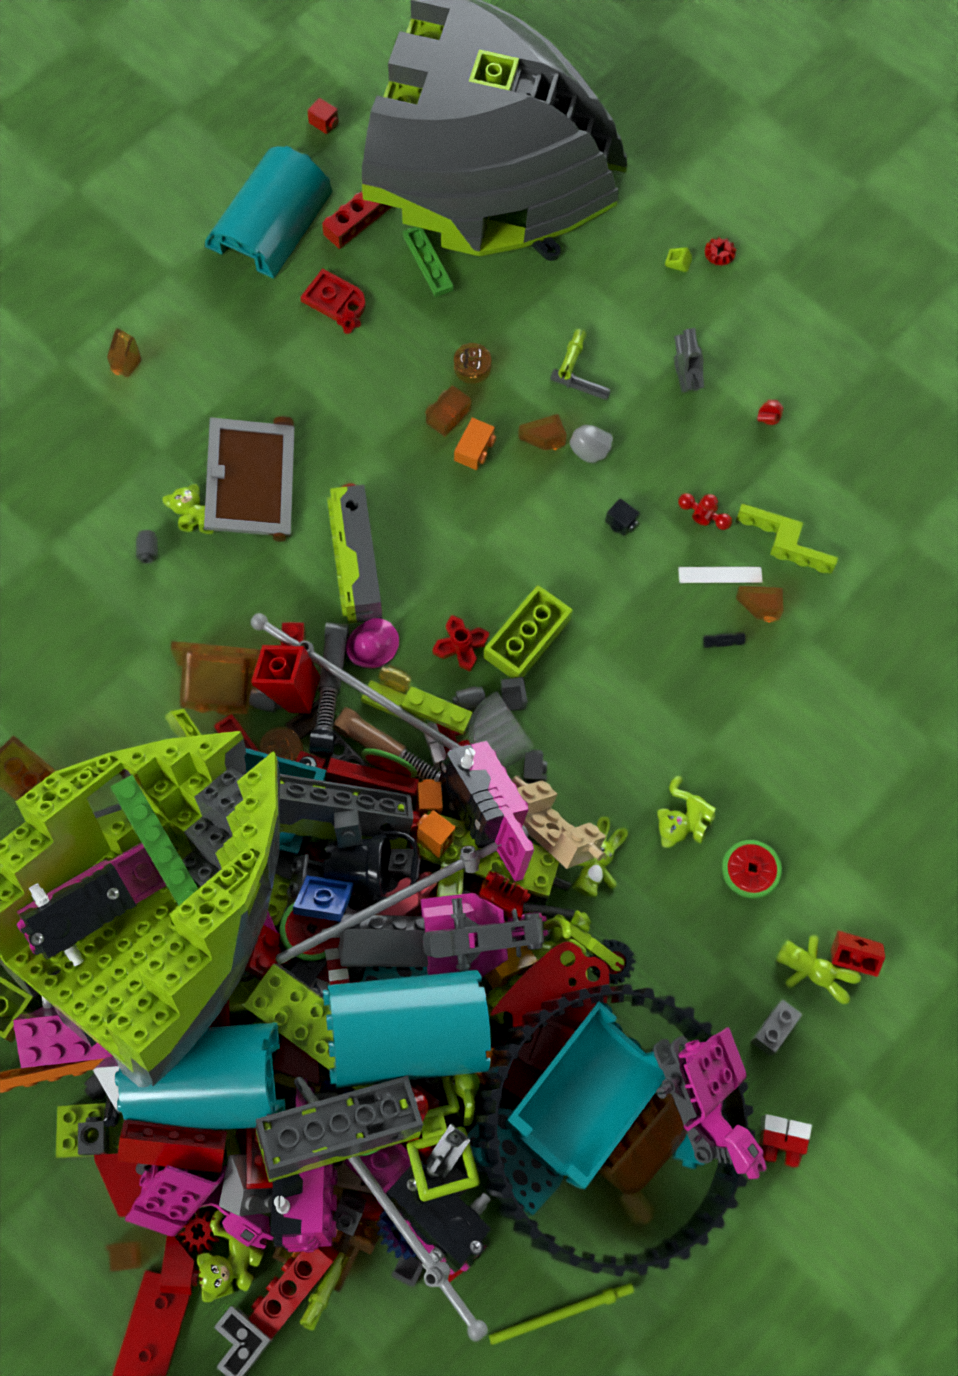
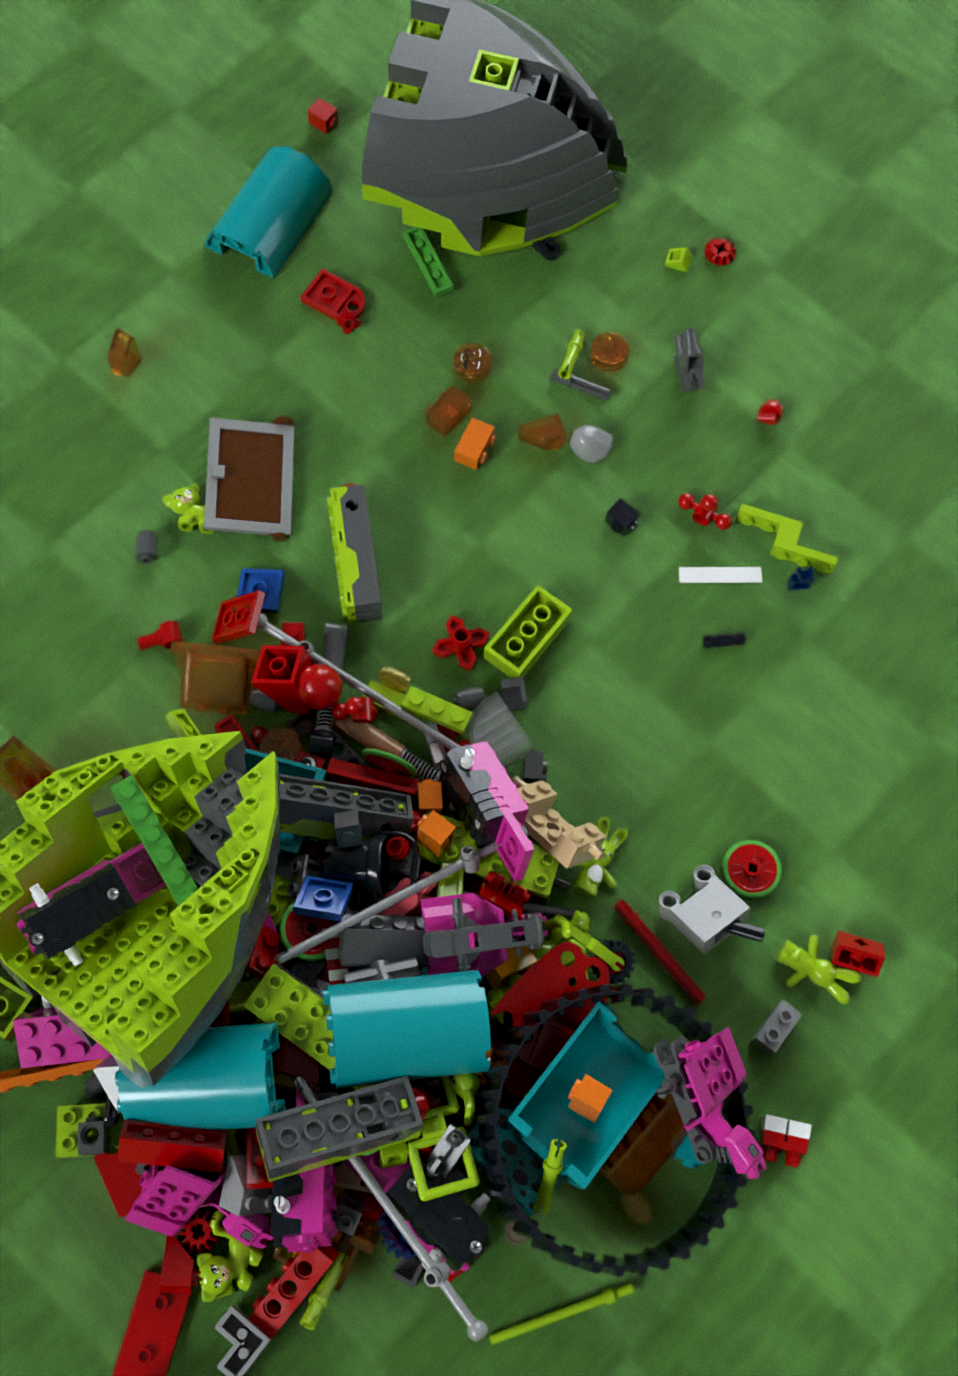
(124, 1256): clear orange panel -> none
(167, 632): none -> red pin
(238, 617): none -> red tile
(257, 733): none -> red hinge
(265, 580): none -> blue plate
(319, 687): none -> red piece
(352, 219): red brick -> none
(360, 709): none -> red piece
(372, 643): dark pink hat -> none
(384, 970): none -> dark grey piece
(393, 1155): none -> lime tile
(397, 848): none -> red plate
(511, 1236): none -> dark tan piece
(552, 1168): none -> lime pin
(588, 1097): none -> orange brick
(609, 352): none -> clear orange head
(659, 951): none -> red axle
(676, 826): lime animal -> none
(709, 913): none -> piece
(762, 602): clear orange slope -> none
(801, 579): none -> clear blue plate

